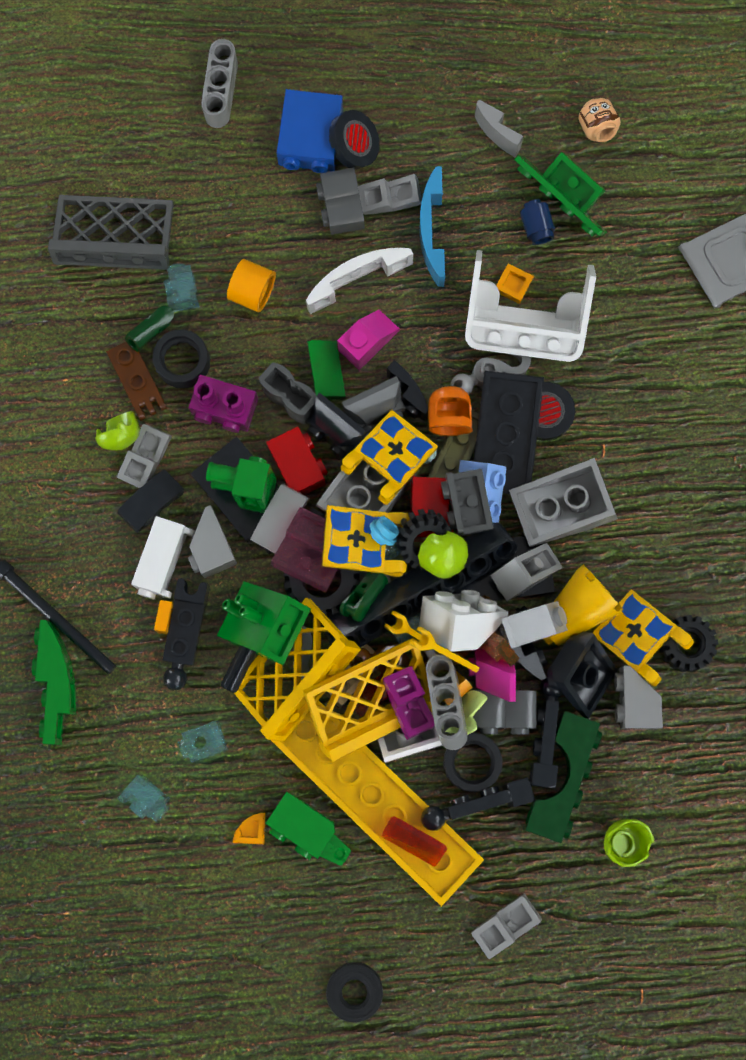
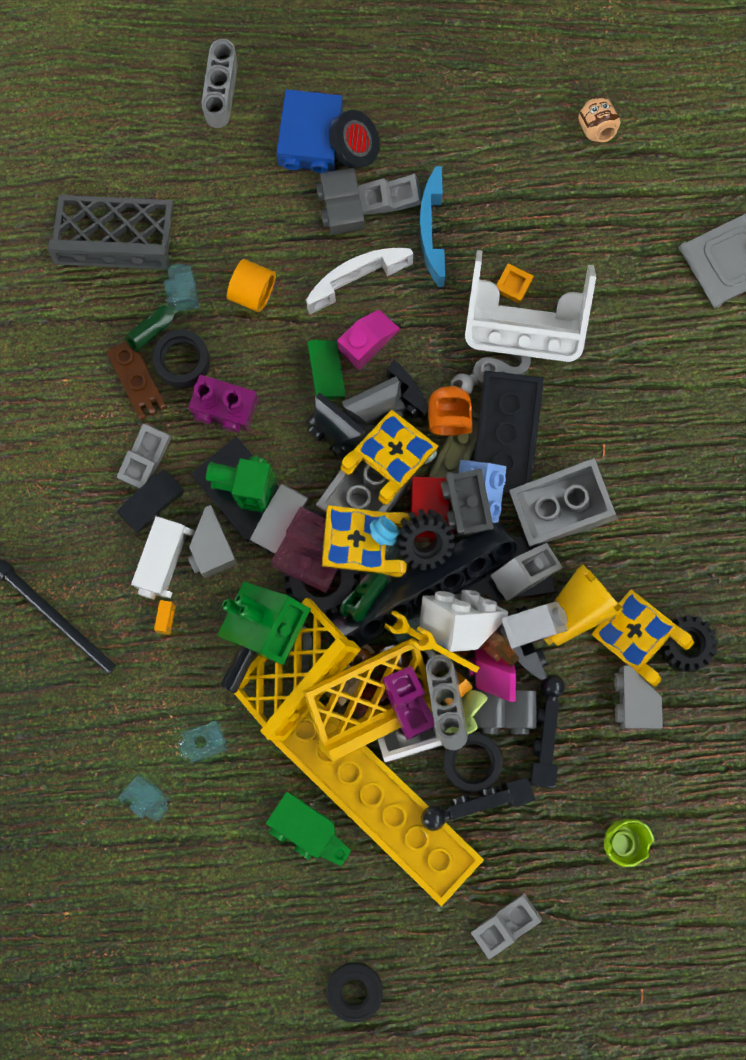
(56, 670): green slope -> none
(120, 432): lime hair -> none
(184, 632): black plate -> none
(251, 830): light orange tile -> none
(283, 390): dark grey brick -> none
(296, 461): red brick -> none
(414, 841): clear red slope -> none
(443, 554): lime hair -> none
(491, 122): light grey slope -> none
(537, 222): dark blue brick -> none
(555, 413): tile -> none
(570, 186): green bracket -> none
(575, 740): dark green arch -> none
(582, 672): black slope -> none

